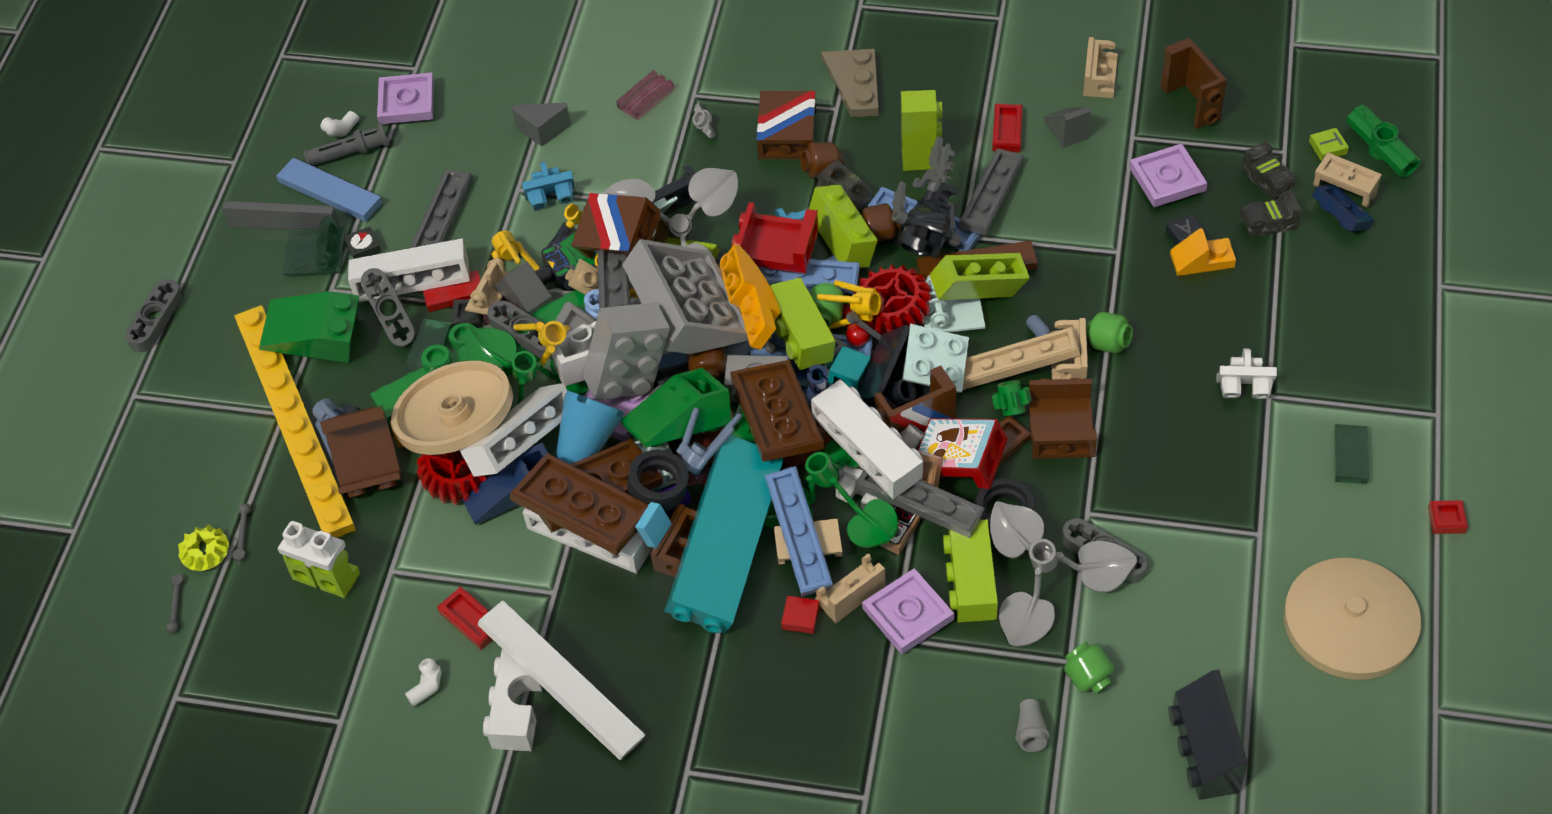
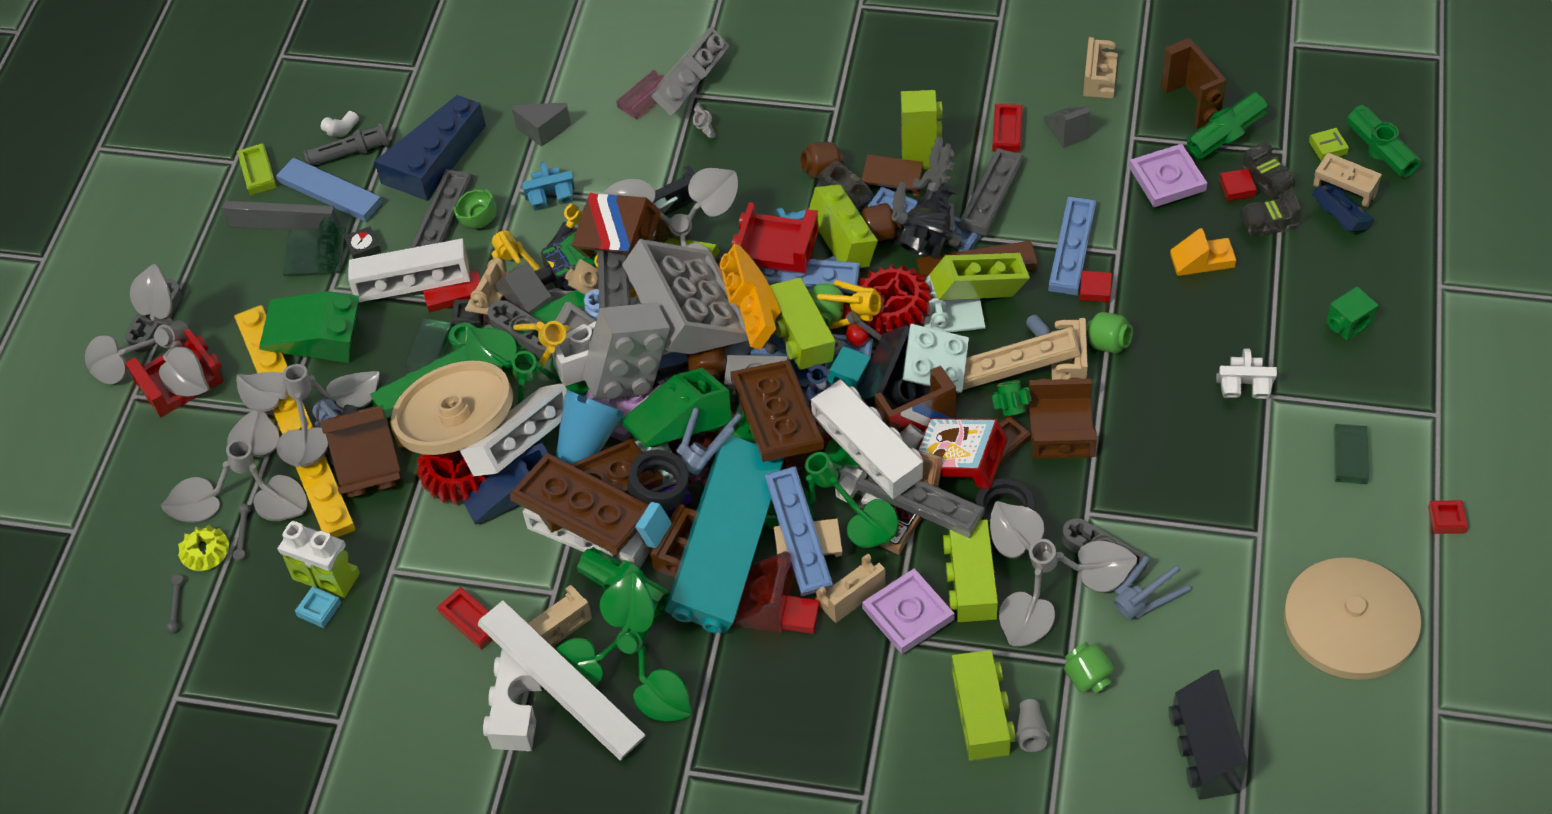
(150, 383): none -> red panel
(182, 369): none -> light grey plant
(256, 169): none -> lime tile
(256, 436): none -> light grey plant
(264, 390): none -> light grey plant
(318, 607): none -> medium azure tile
(371, 292): dark grey beam -> none
(405, 98): lavender plate -> none
(428, 684): white arm -> none
(435, 145): none -> dark blue wedge
(435, 357): green tile -> none
(476, 209): none -> bright green hair
(562, 617): none -> tan hinge
(607, 571): none -> green piece
(630, 606): none -> green plant
(689, 70): none -> light grey slope
(765, 594): none -> clear red slope
(785, 123): reddish brown panel -> none
(855, 78): dark tan wing -> none
(891, 171): none -> reddish brown hinge
(982, 705): none -> lime brick
(1072, 246): none -> medium blue tile
(1095, 286): none -> red tile
(1132, 600): none -> sand blue plant
(1183, 228): black tile -> none
(1226, 125): none -> green piece
(1237, 184): none -> red tile
(1351, 313): none -> green brick

